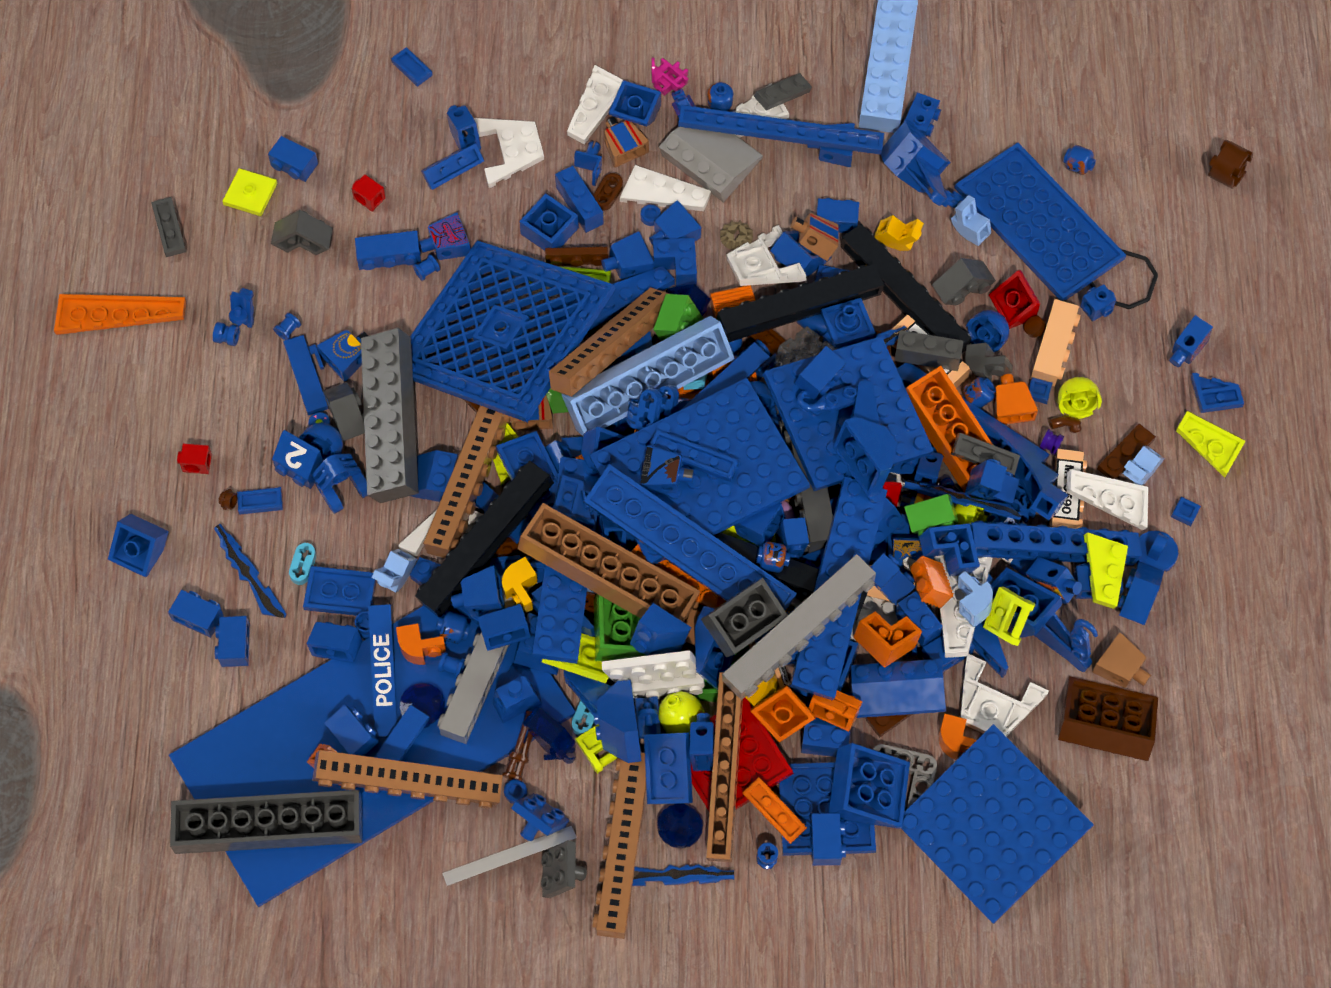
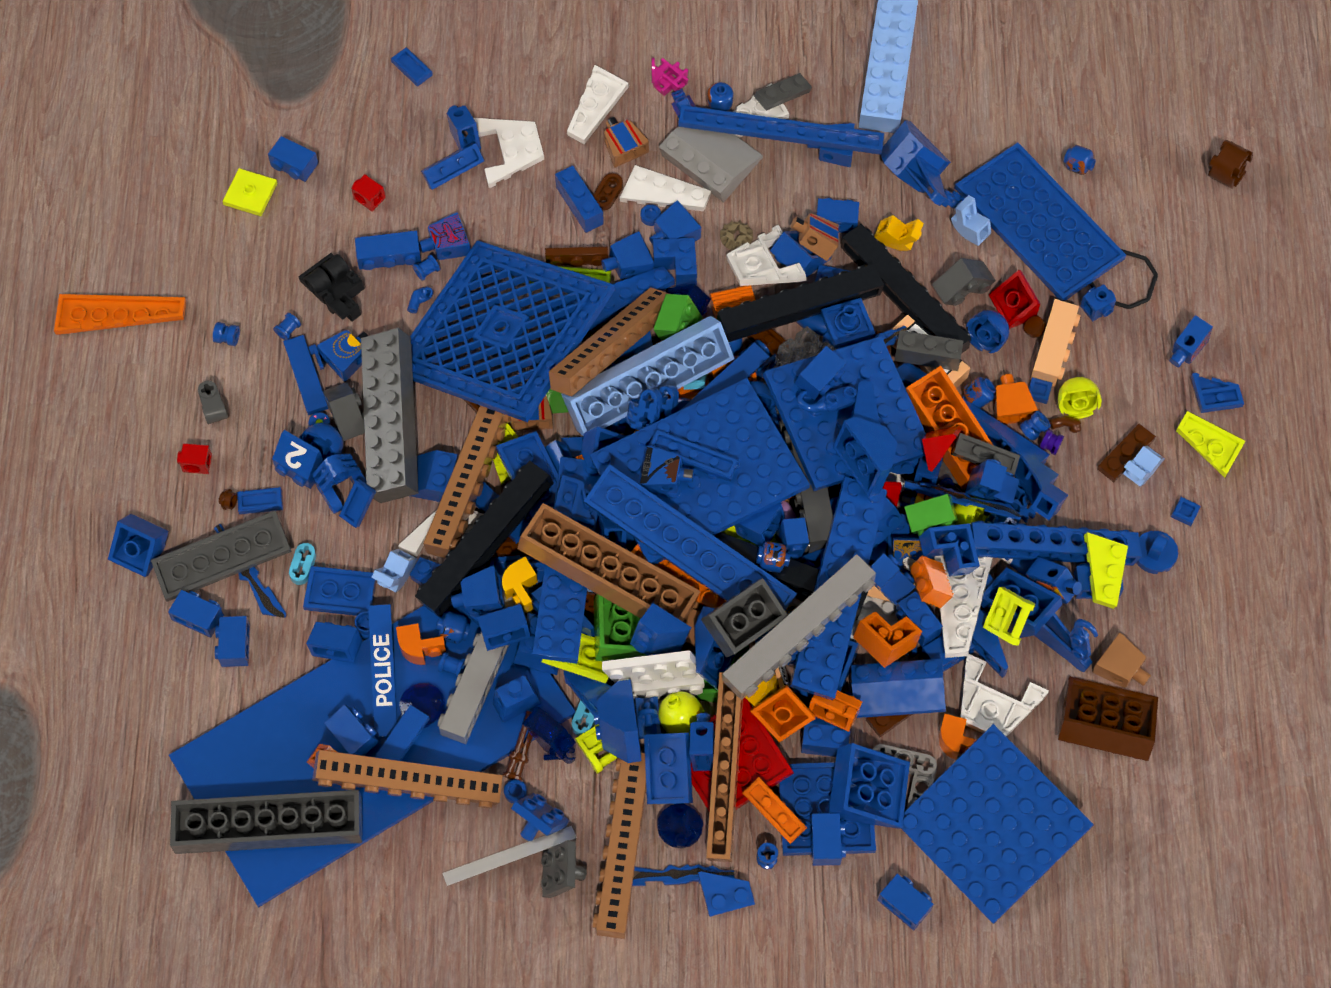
(168, 227): dark grey plate -> none
(212, 404): none -> dark grey piece
(221, 555): none -> dark grey plate
(242, 308): blue hips -> none
(301, 231): dark grey brick -> none
(334, 285): none -> black plate
(357, 503): none -> blue tile
(418, 297): none -> blue arm
(549, 223): blue brick -> none
(590, 160): blue bracket -> none
(636, 104): blue slope -> none
(724, 893): none -> blue wing
(906, 901): none -> blue brick
(923, 113): blue brick -> none
(937, 444): none -> red slope
(978, 599): light blue brick -> none
(983, 362): dark grey brick -> none
(1035, 425): none -> blue wheel
(1069, 512): brick -> none
(1113, 496): white wing -> none
(1143, 589): blue brick -> none

